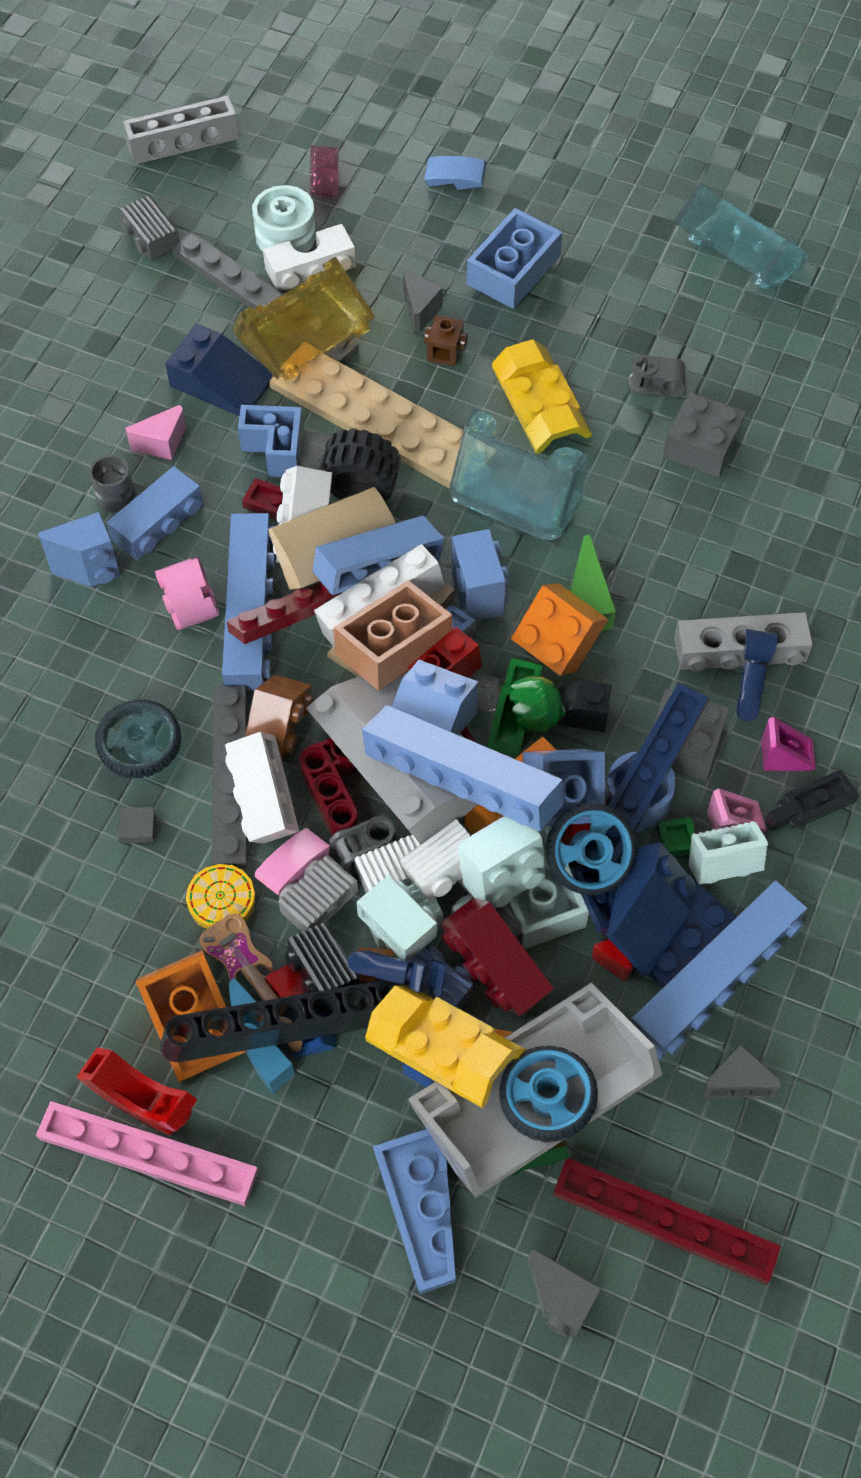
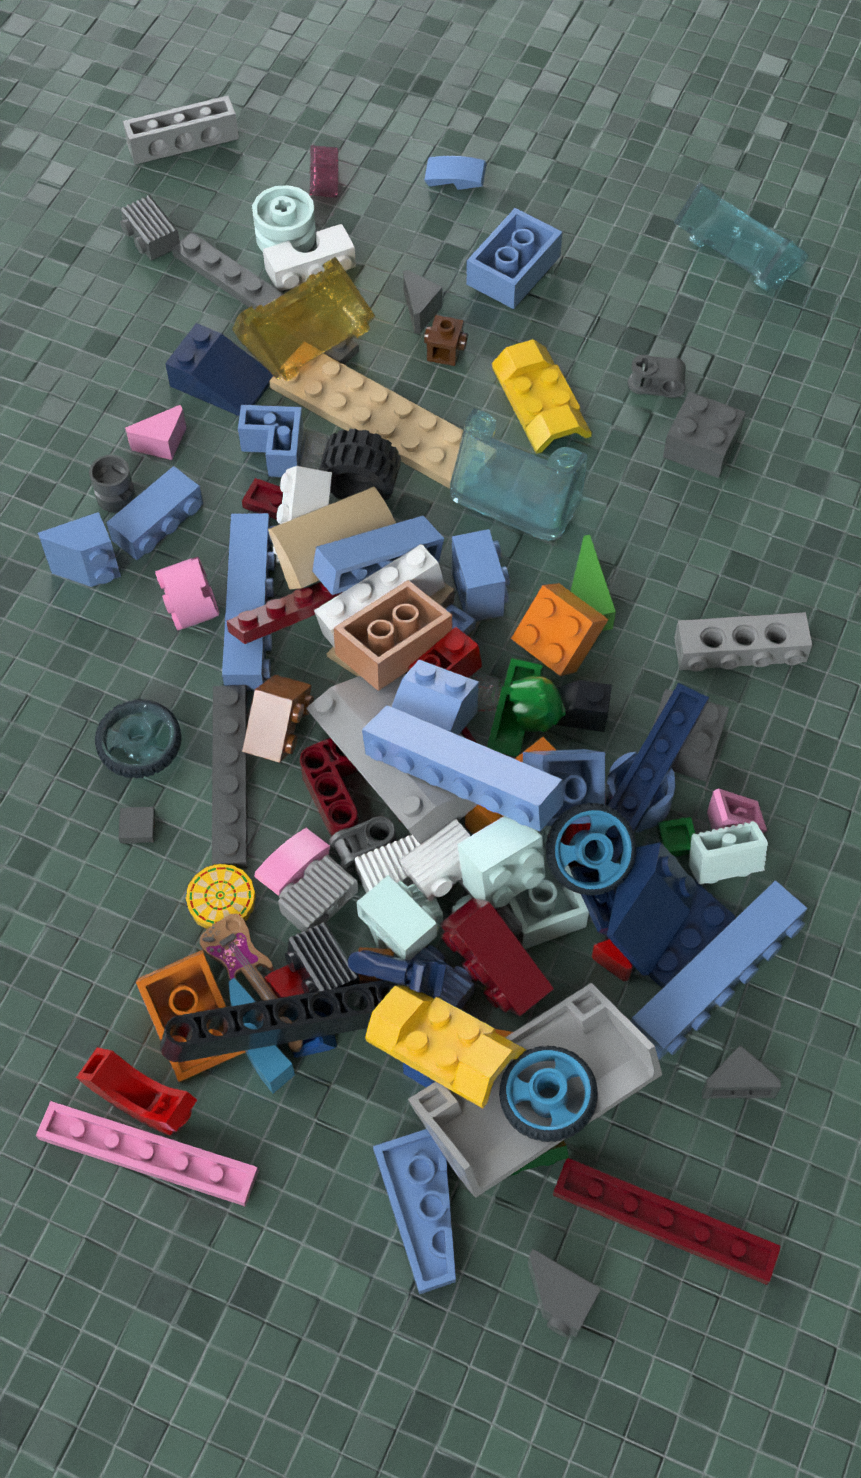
(261, 788): white brick -> none
(758, 648): dark blue piece -> none
(786, 748): dark pink slope -> none
(812, 801): black hinge -> none

